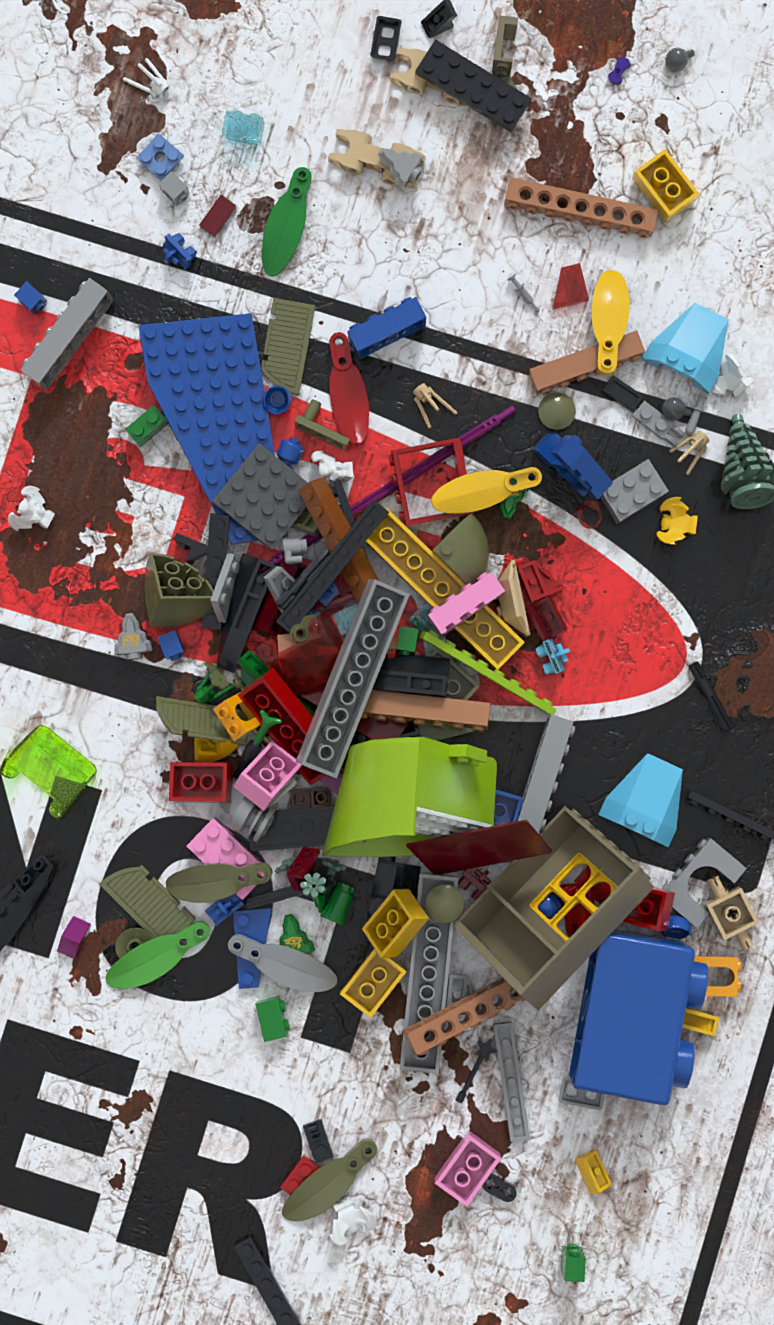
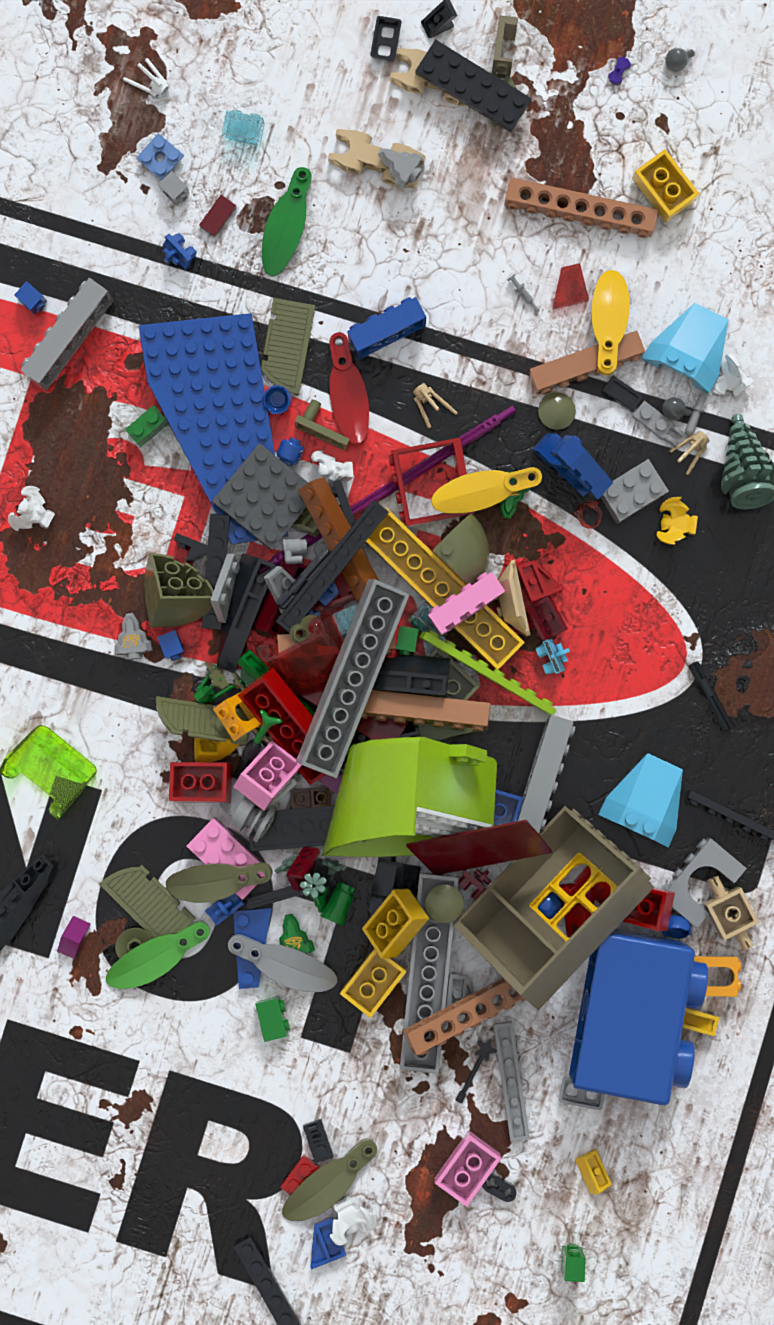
(323, 1248): none -> blue wing

